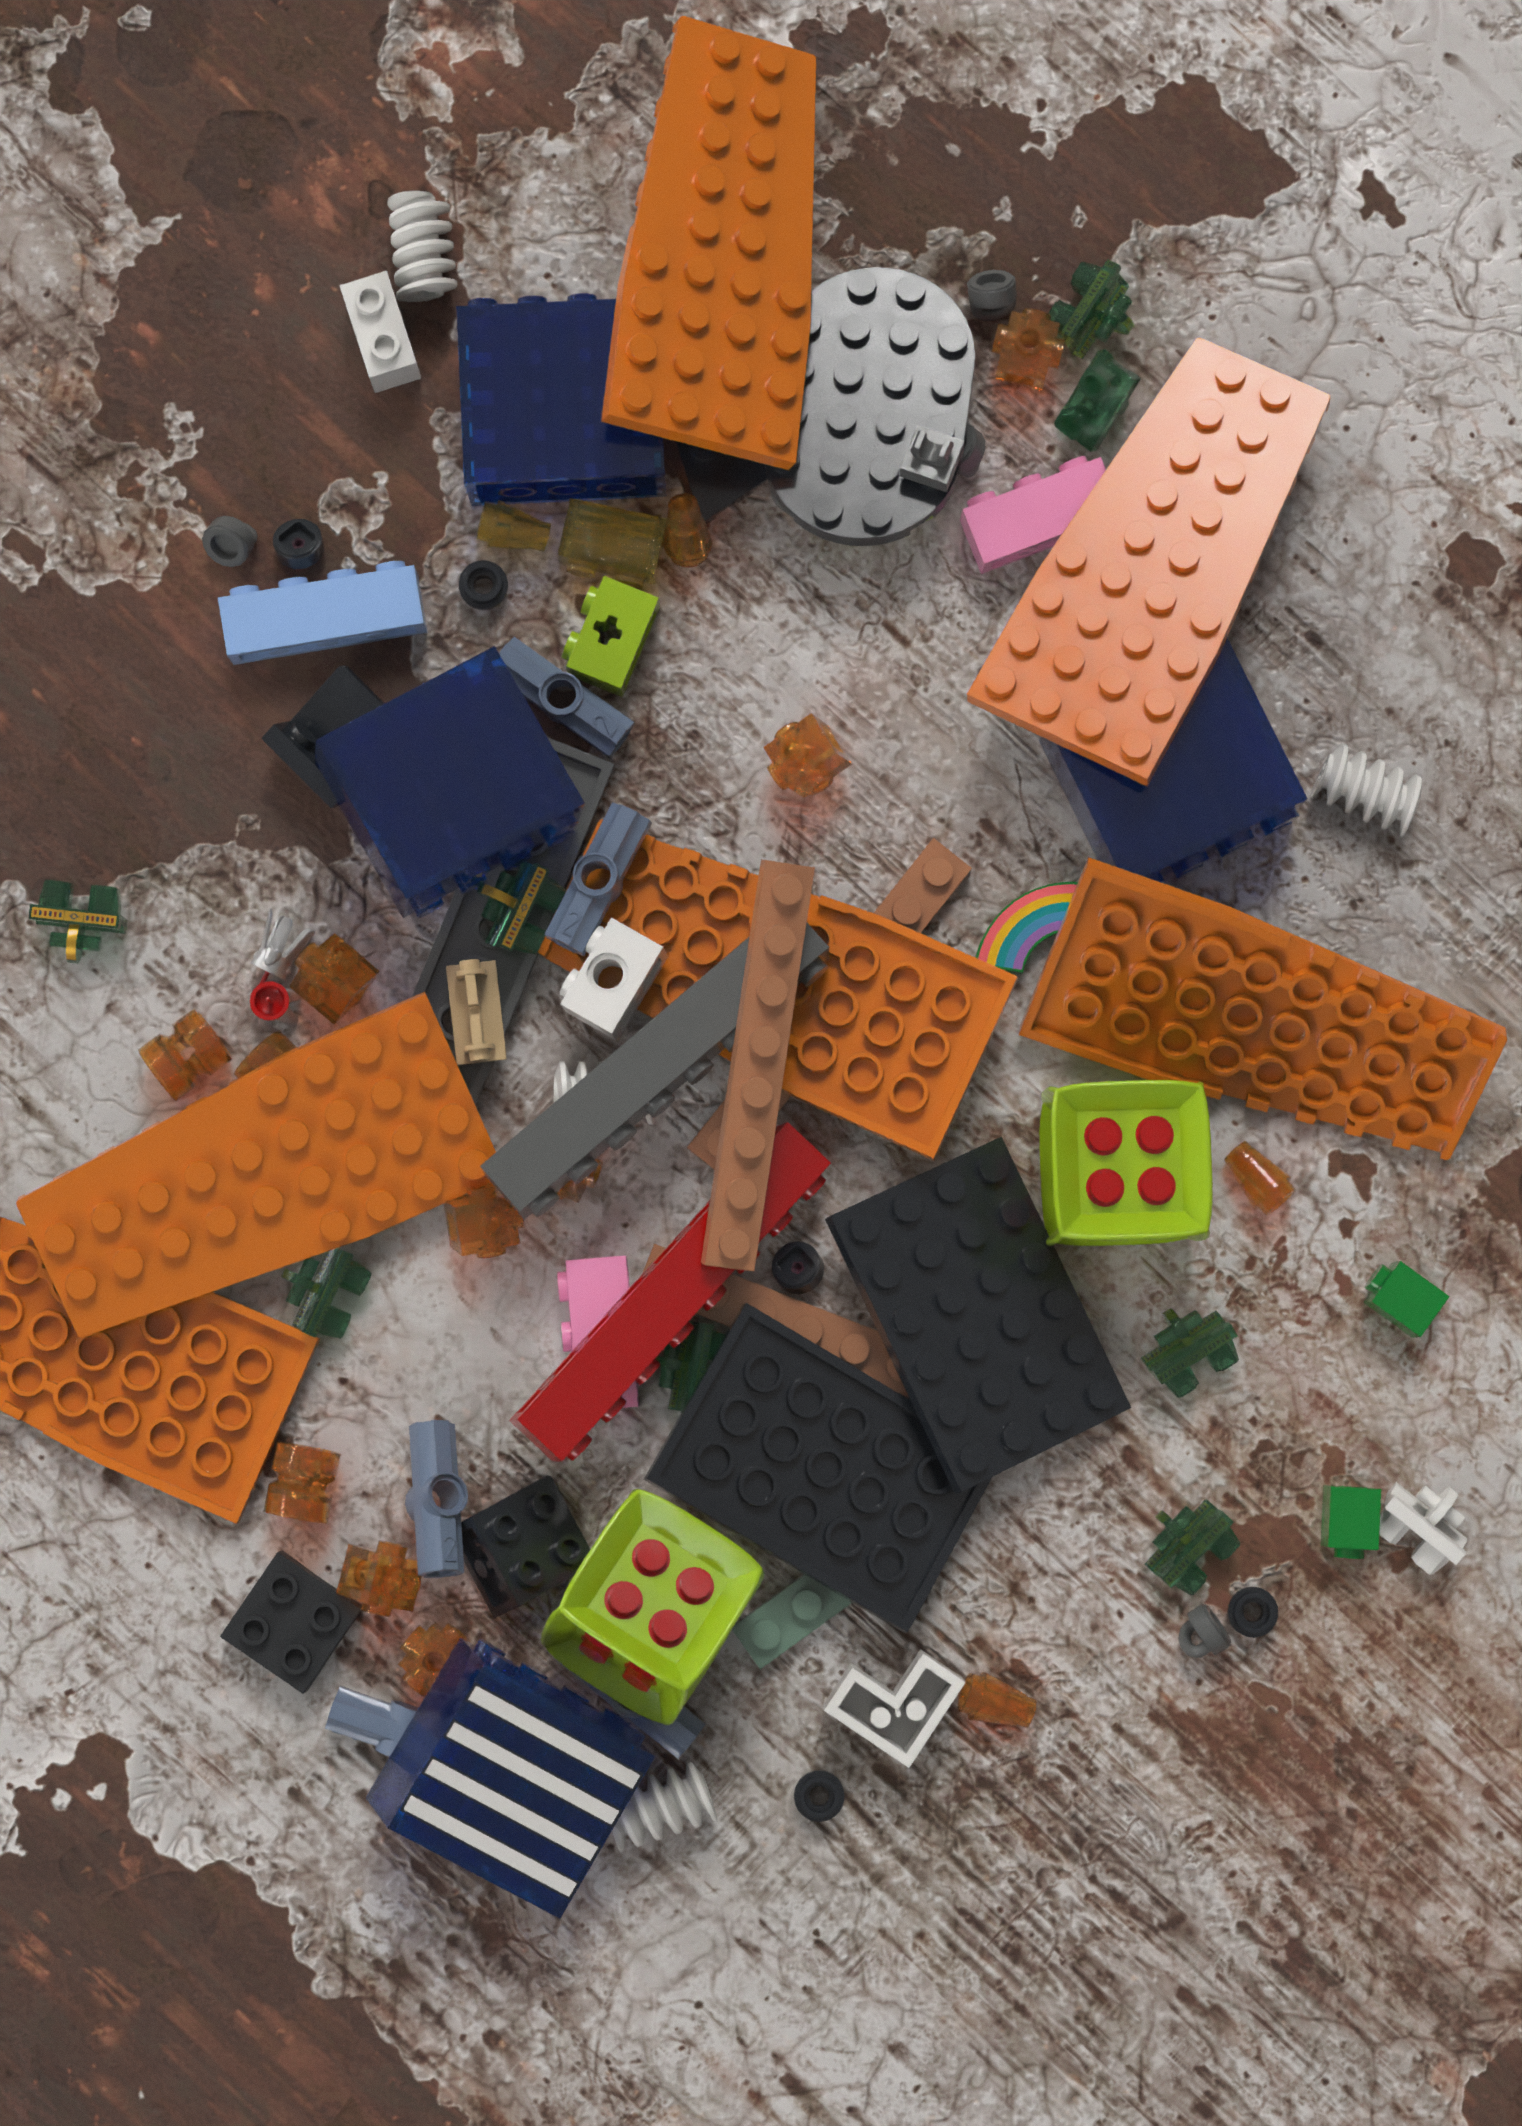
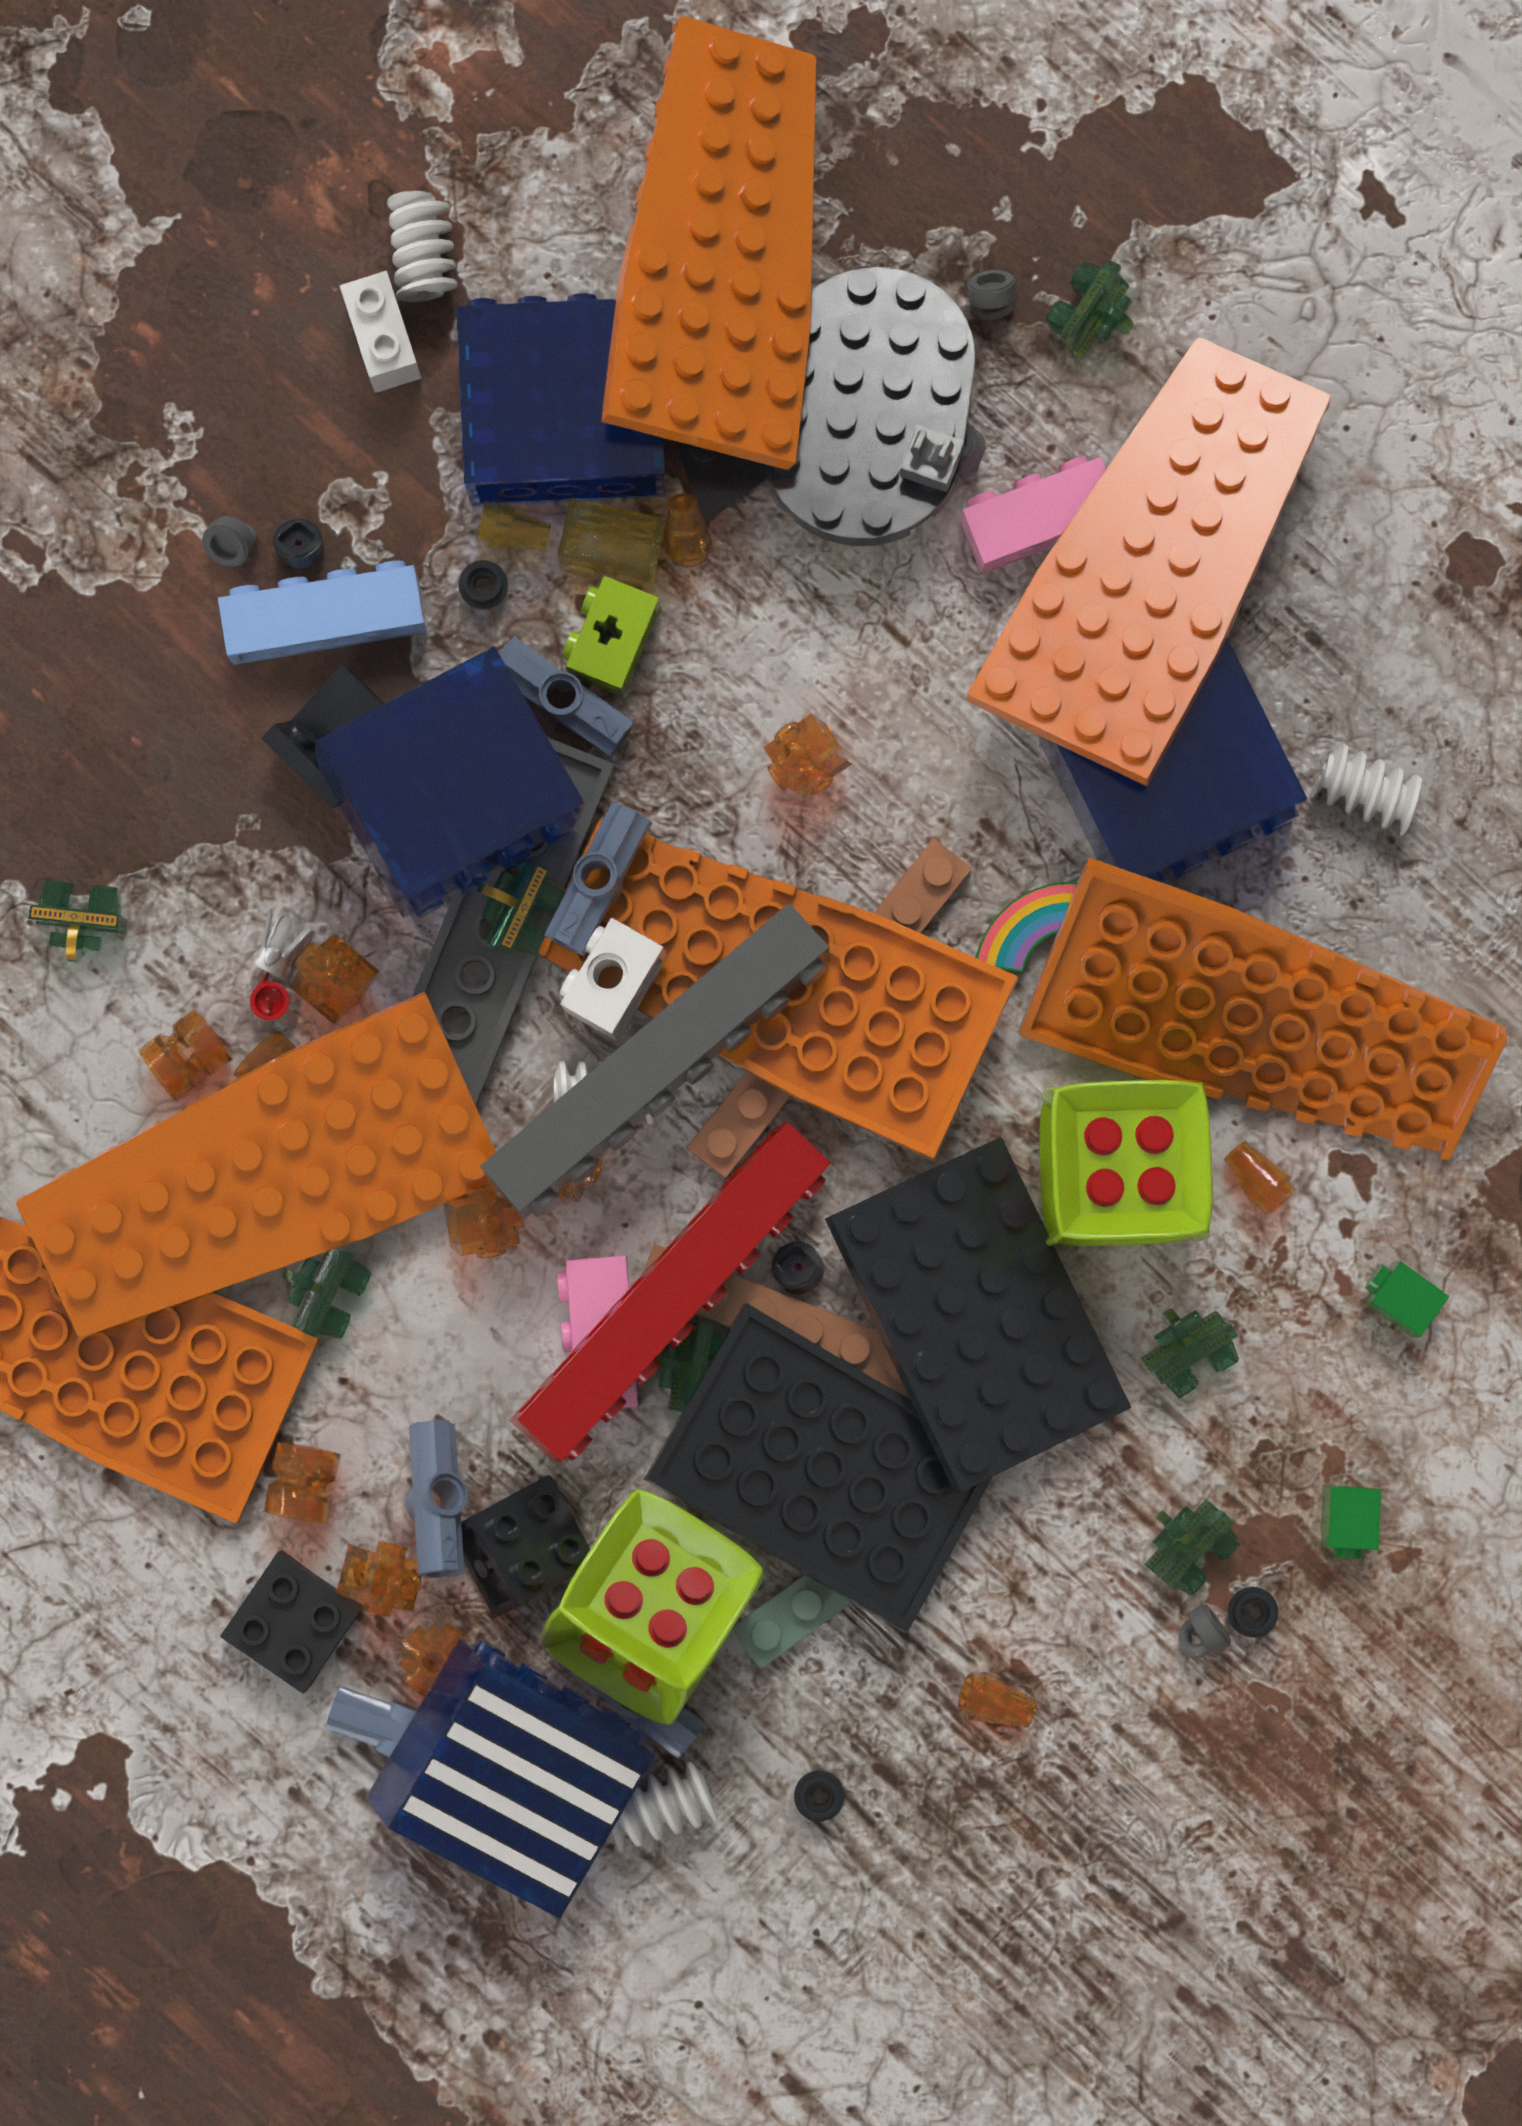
(476, 1012): tan hinge -> none
(757, 1065): nougat plate -> none
(899, 1718): white brick -> none
(1022, 364): clear orange brick -> none
(1097, 401): clear green hips -> none
(1440, 1539): white hips -> none

